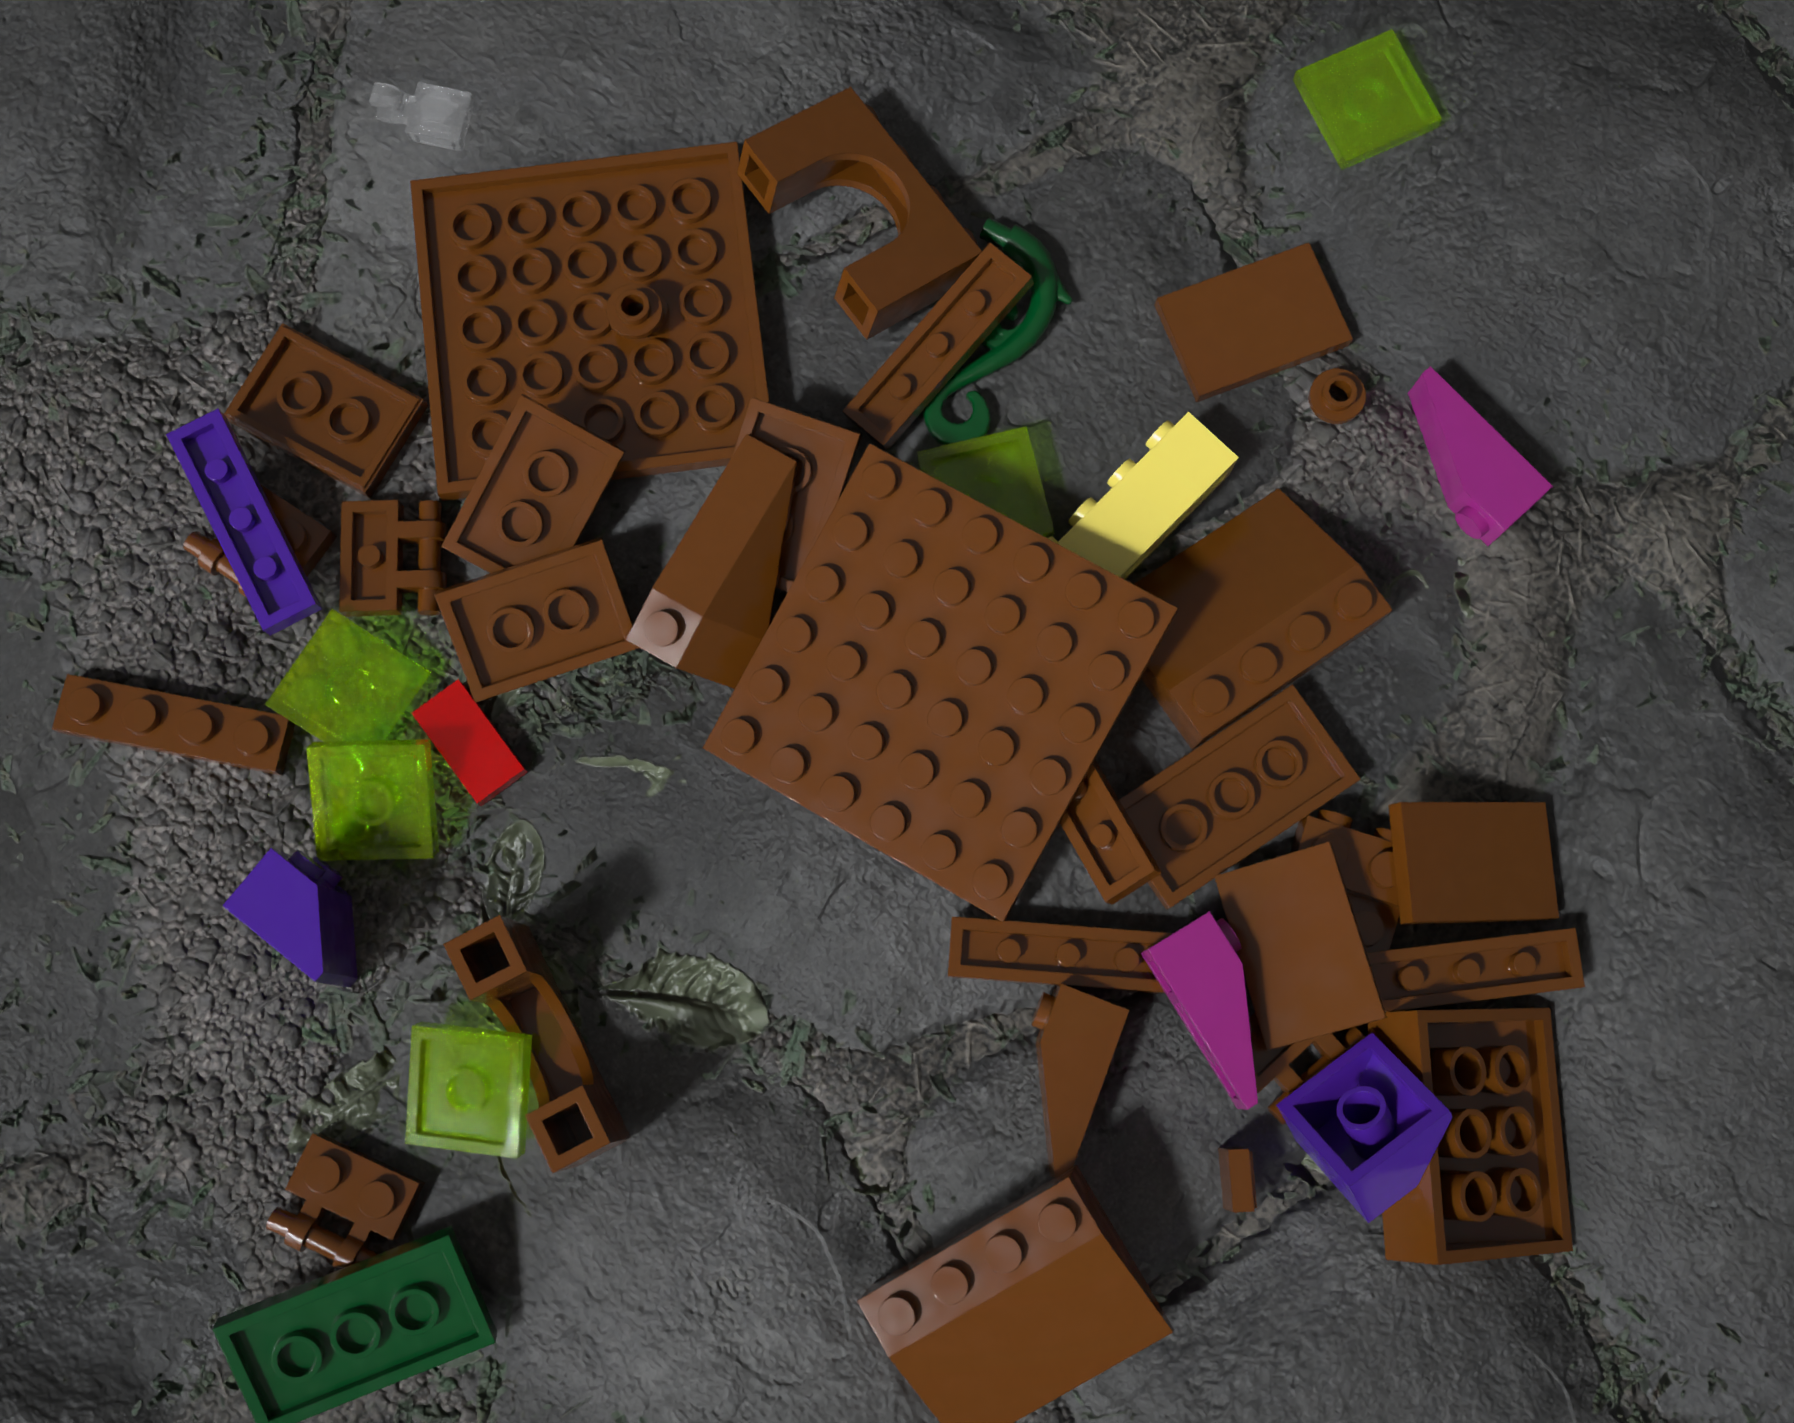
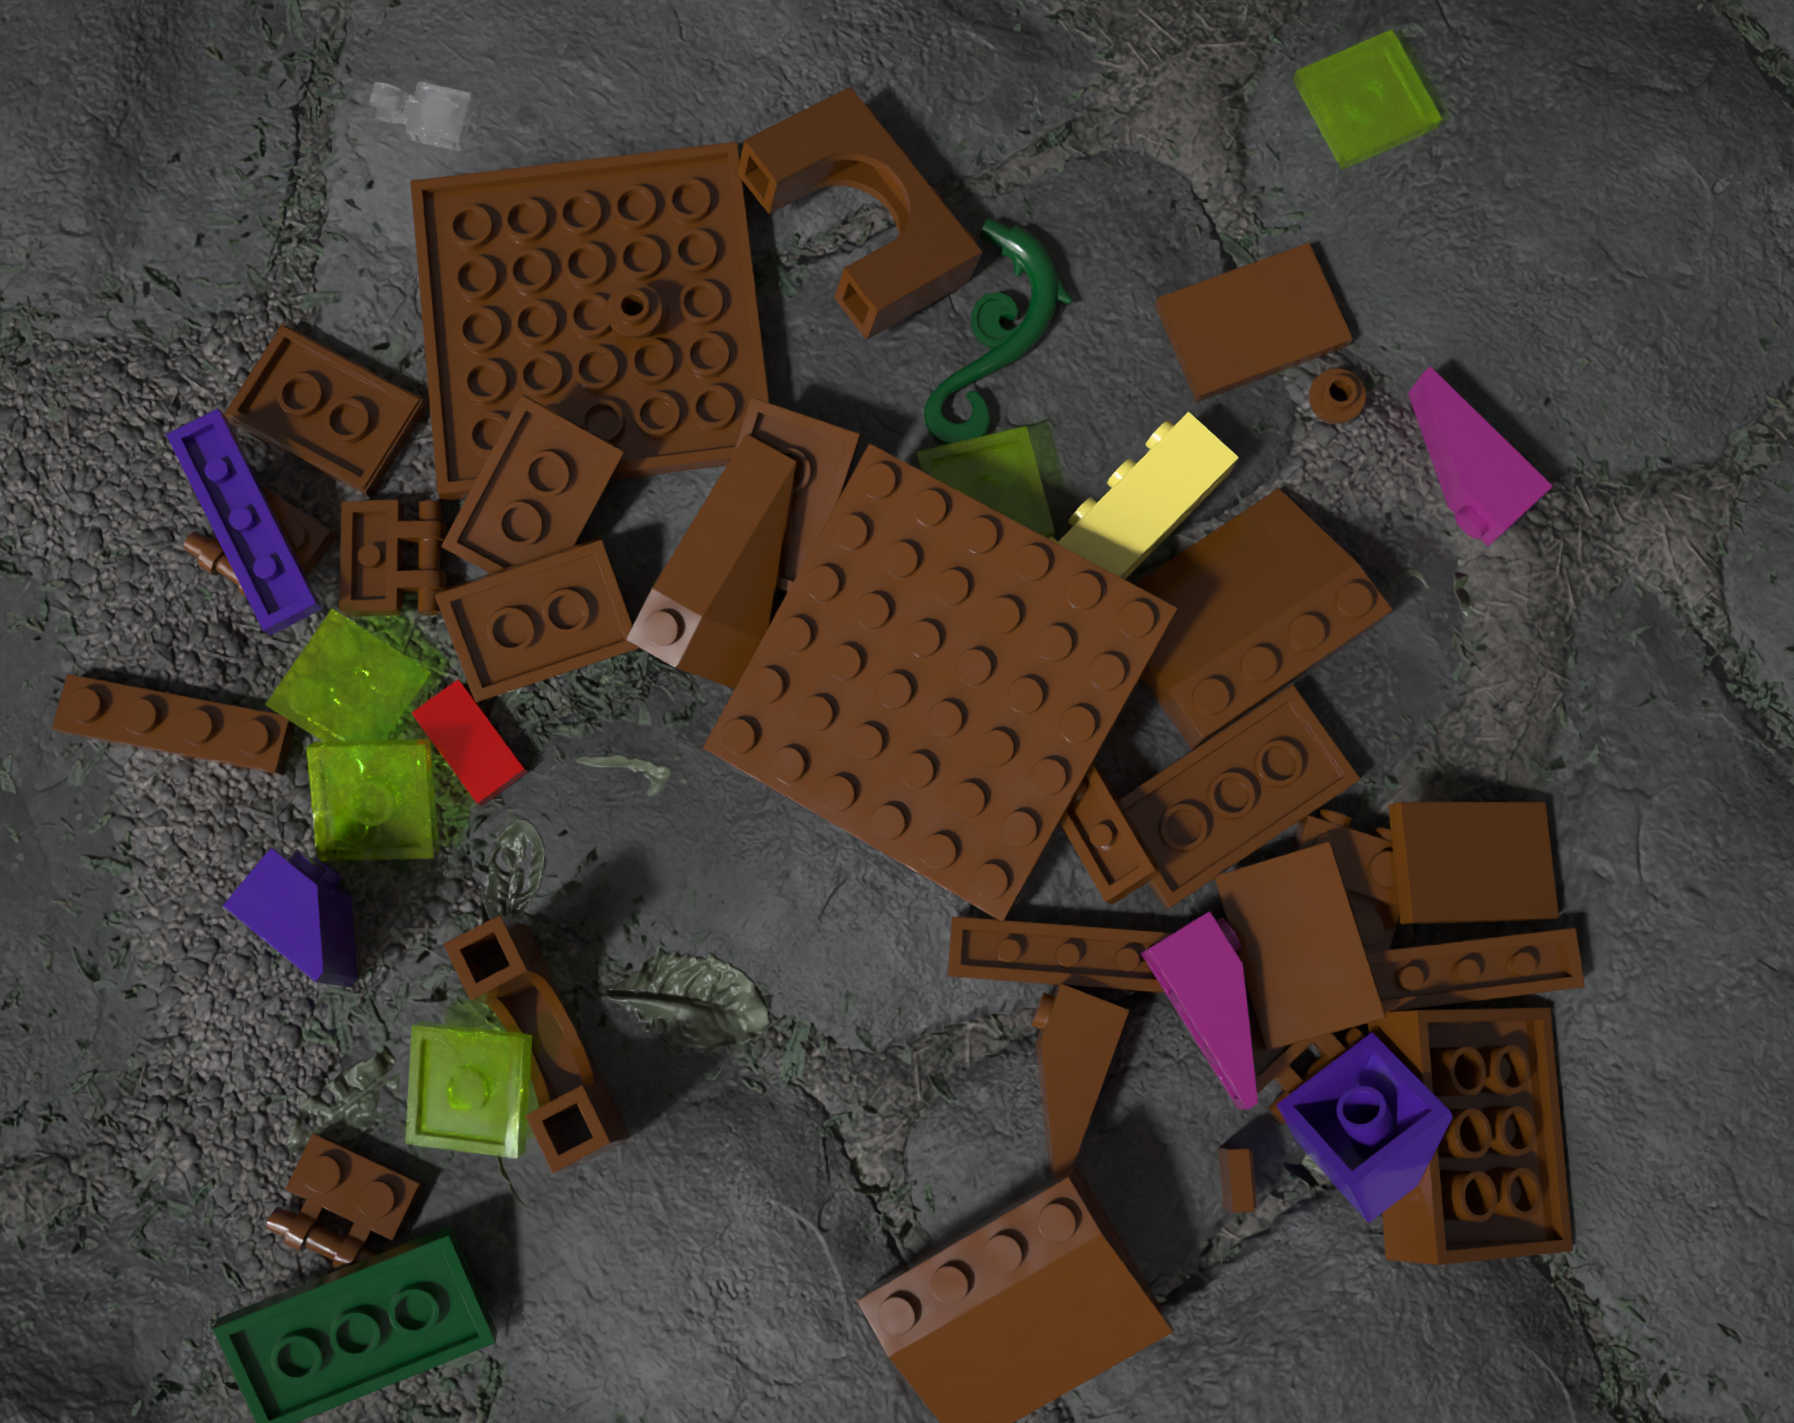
(938, 346): reddish brown plate -> none

